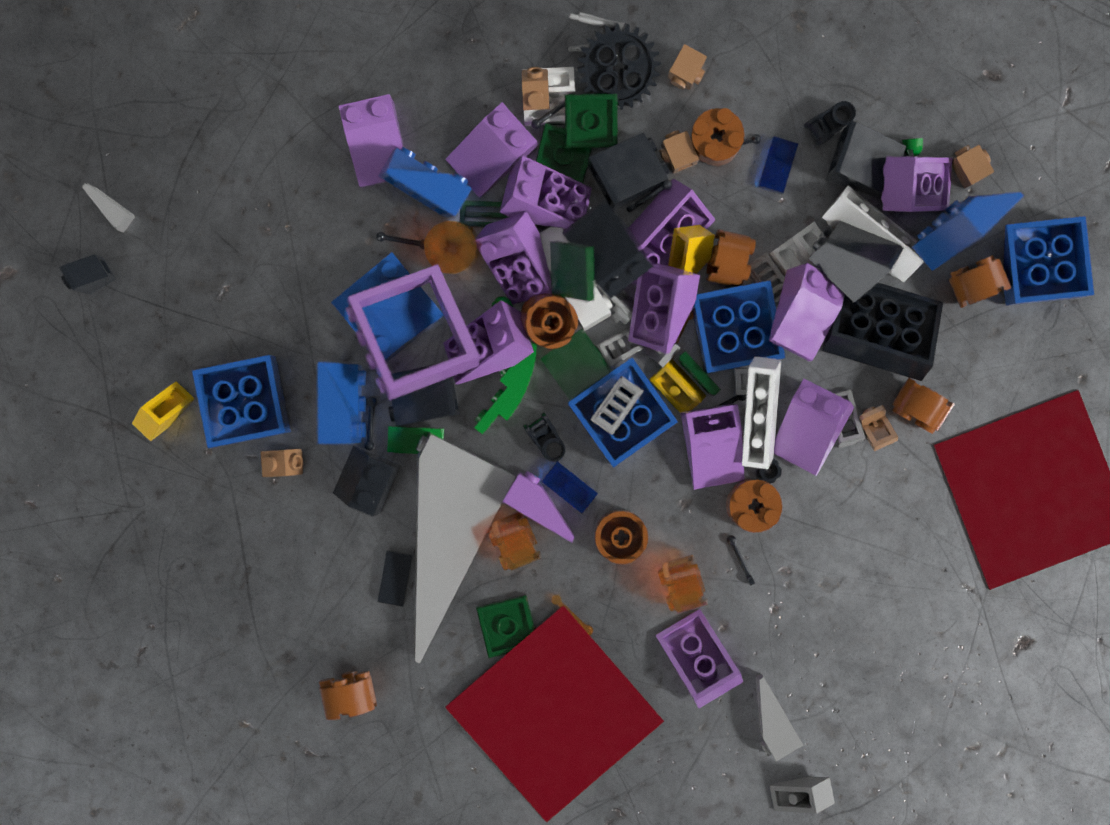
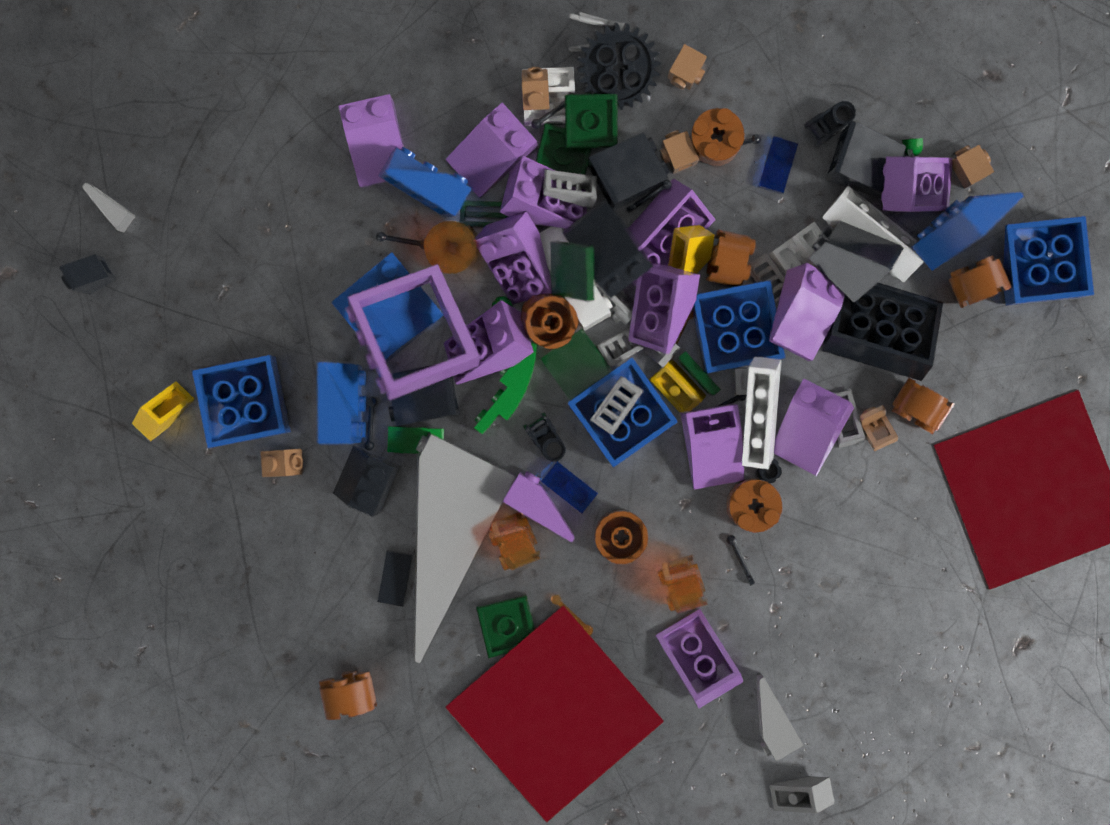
(580, 181): none -> light grey slope

